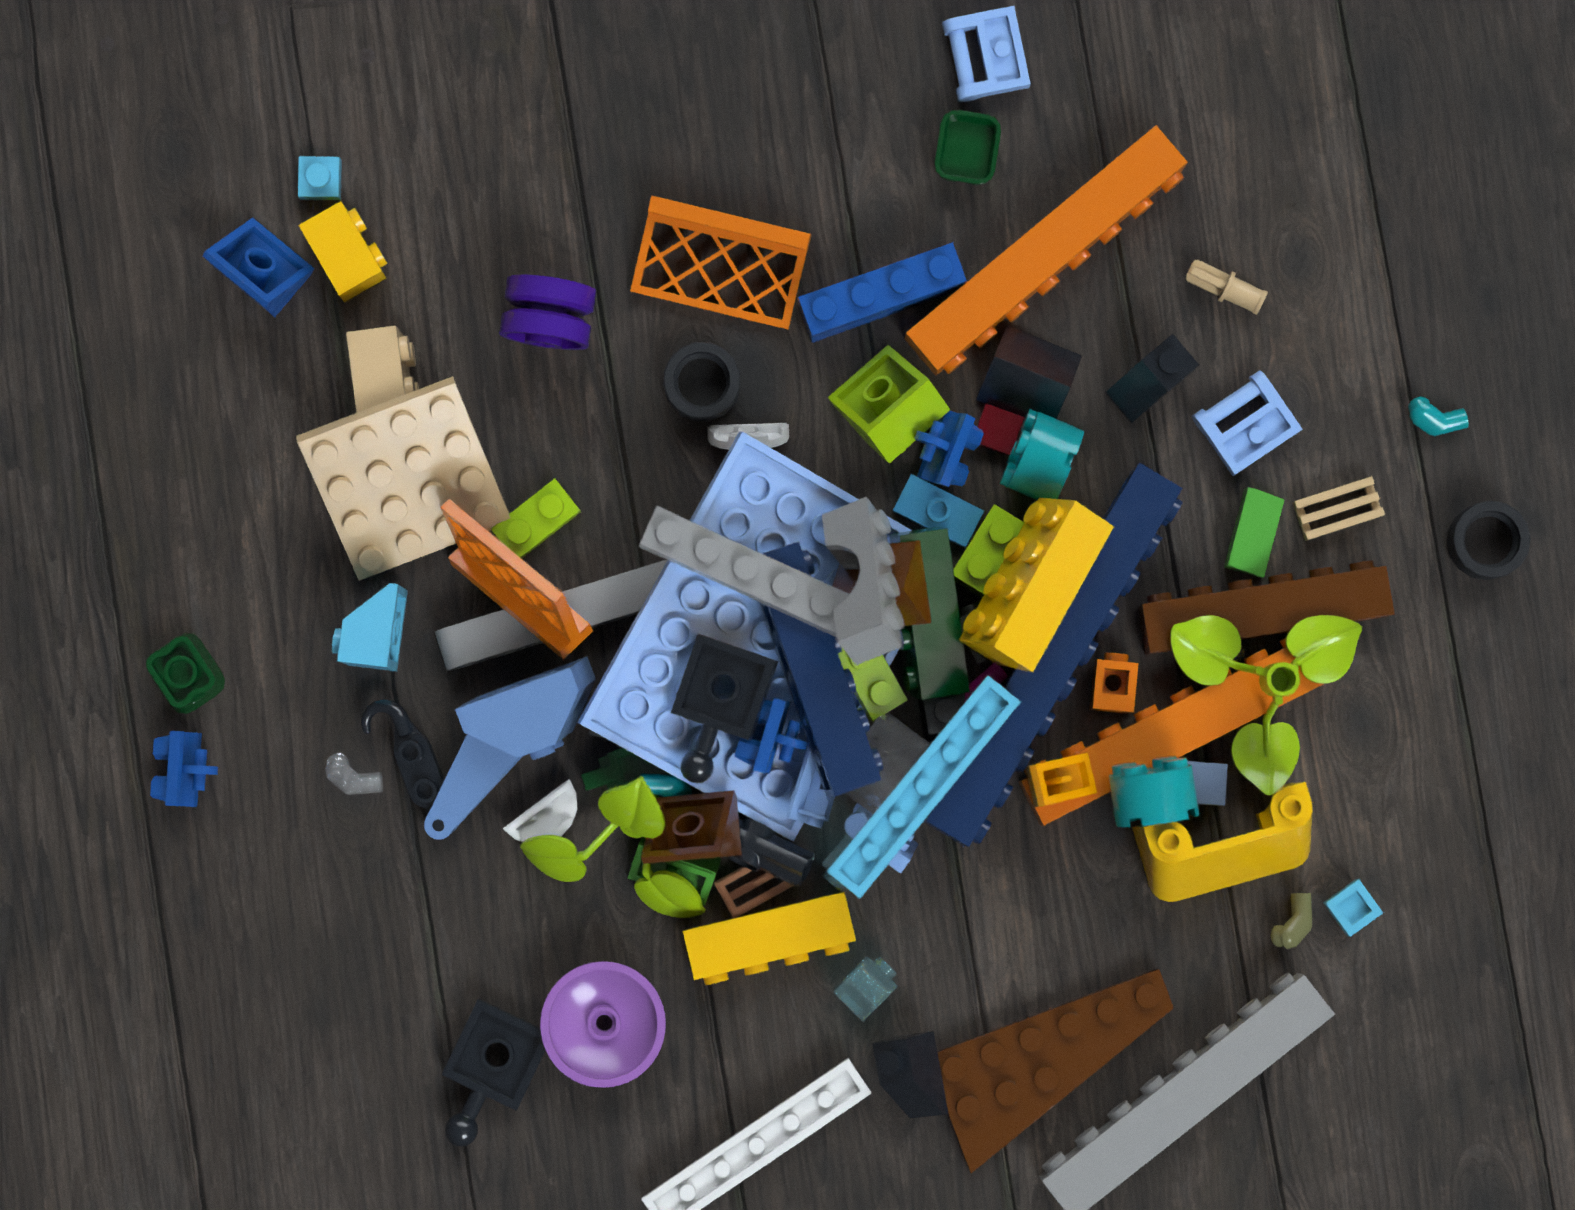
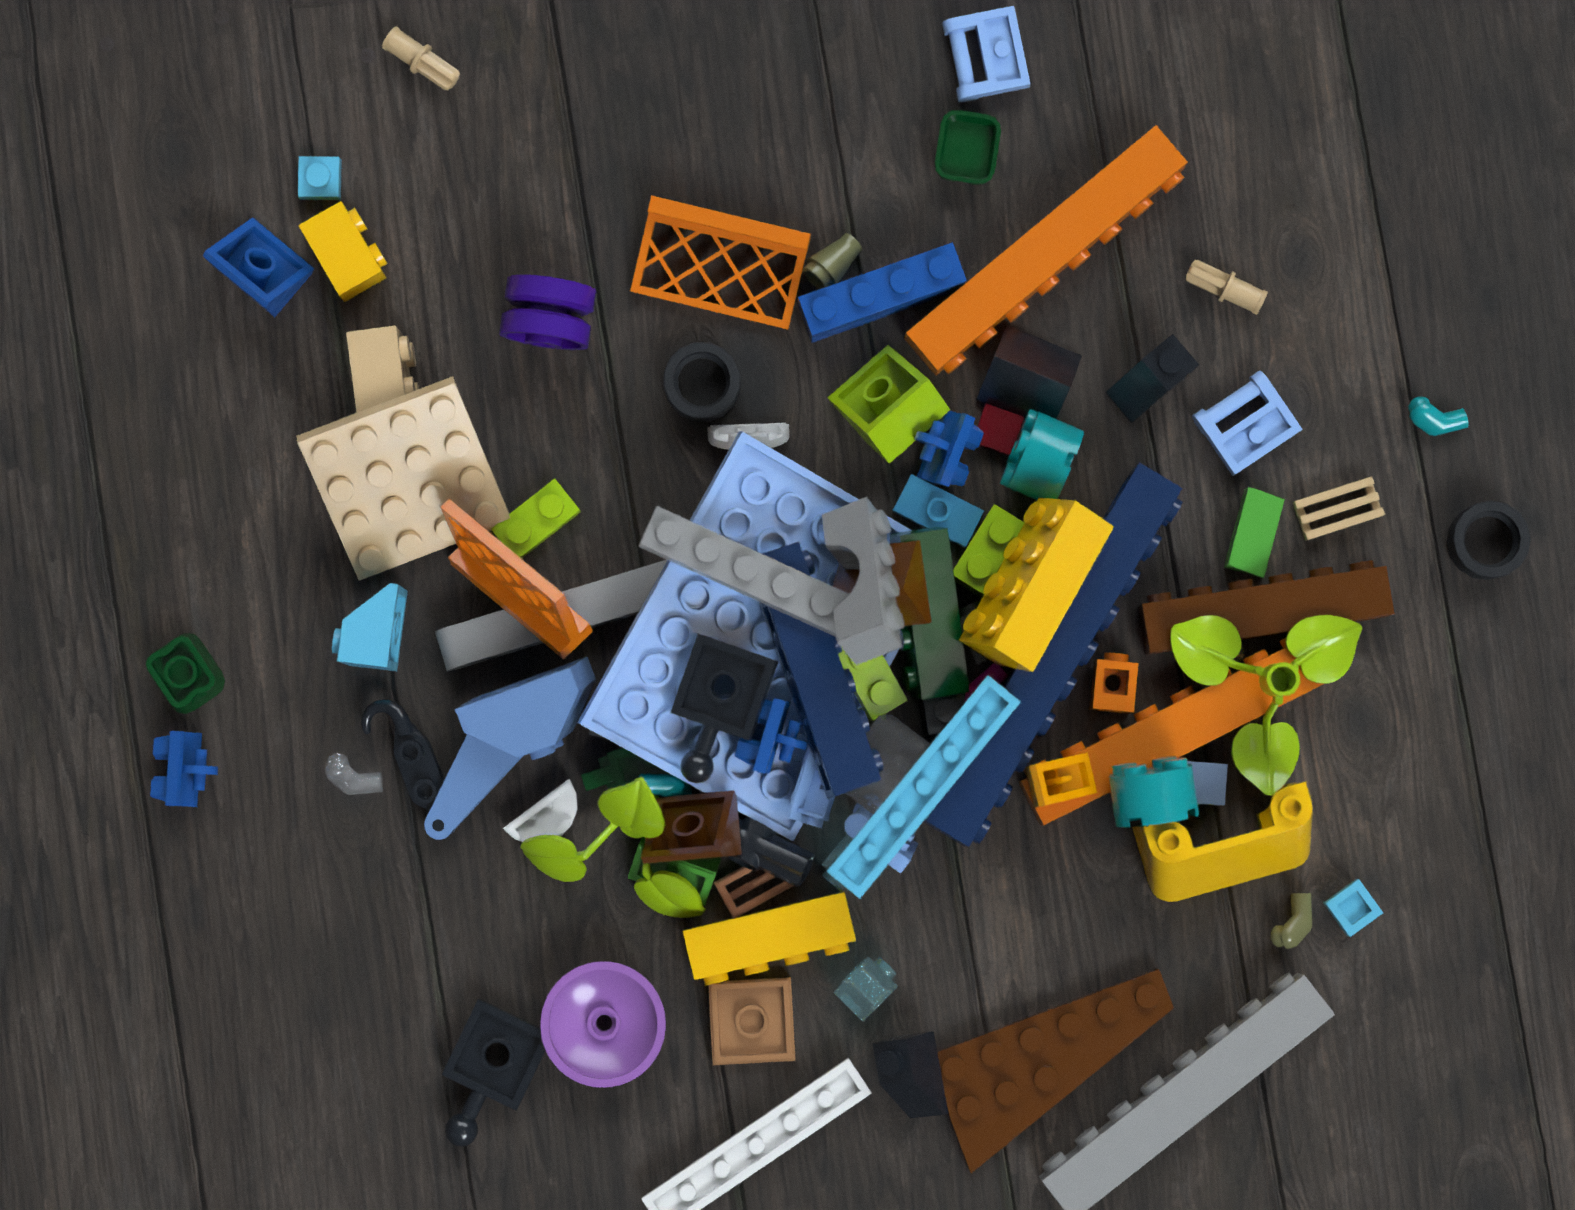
(420, 59): none -> tan axle
(752, 1021): none -> medium nougat tile
(832, 262): none -> olive cone

